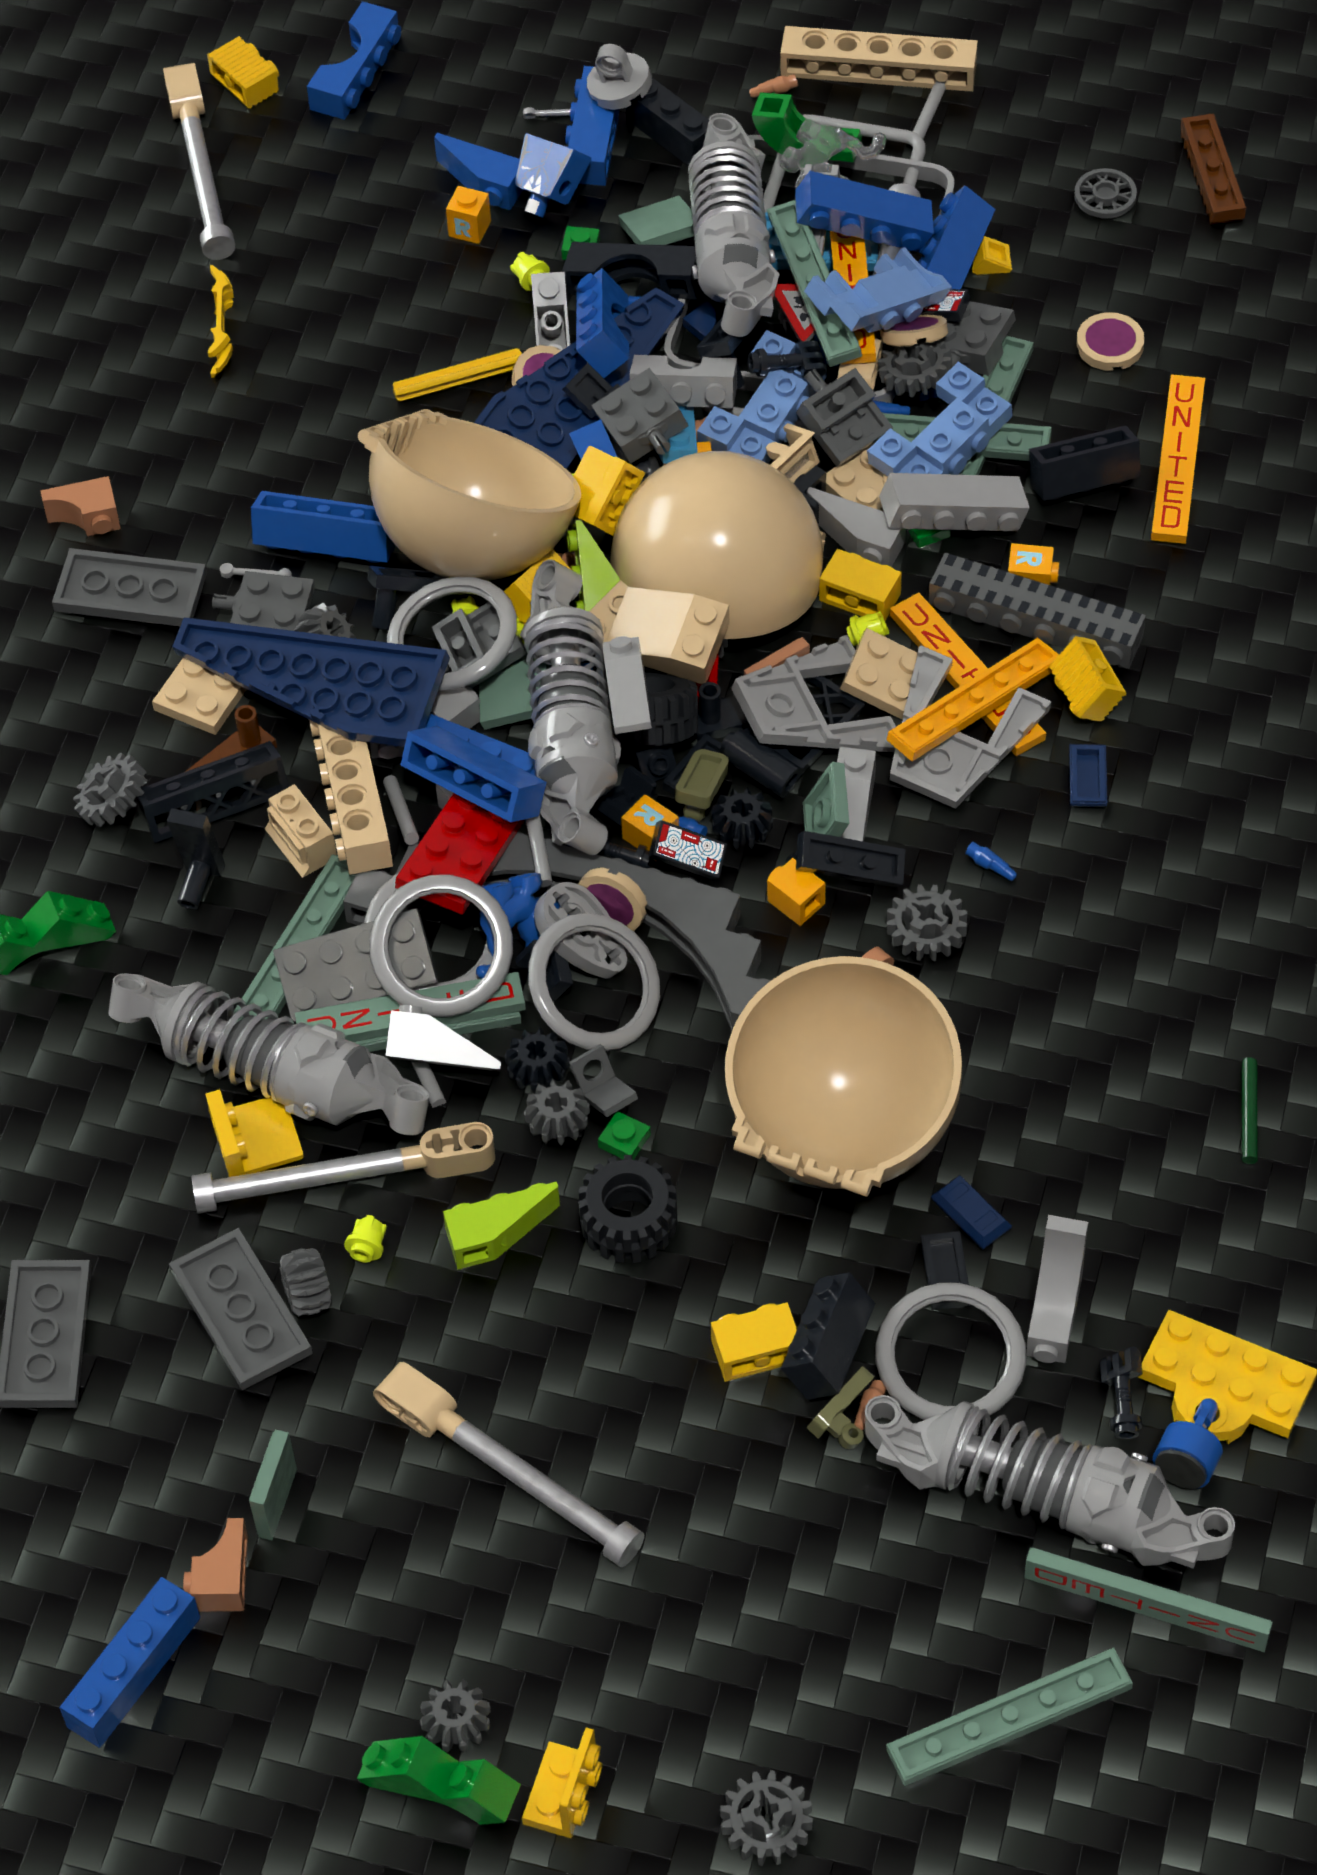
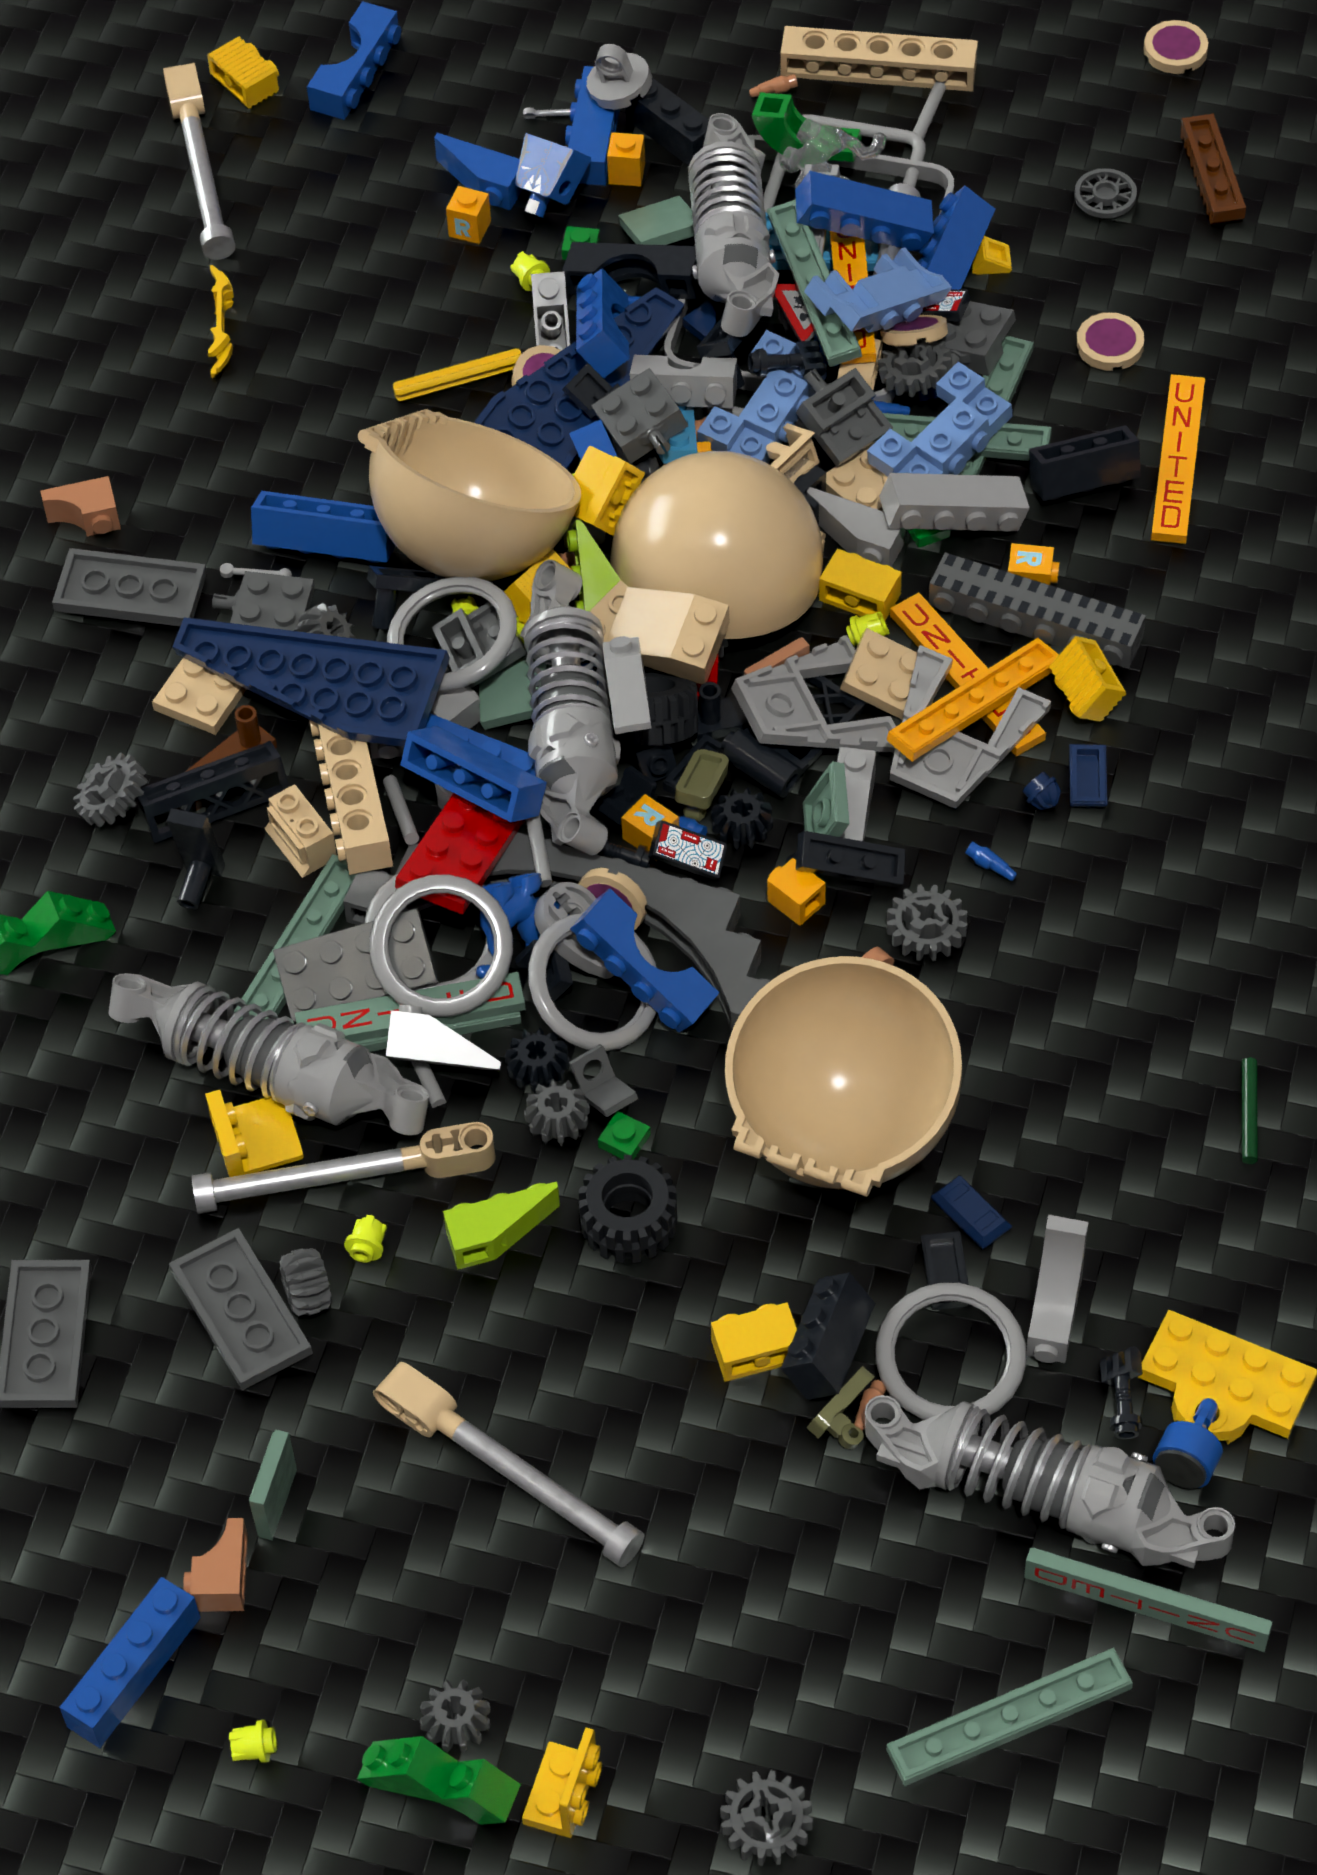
(253, 1742): none -> neon yellow hose
(609, 933): none -> blue arch
(626, 159): none -> light orange brick
(1043, 792): none -> dark blue plate
(1175, 46): none -> tile

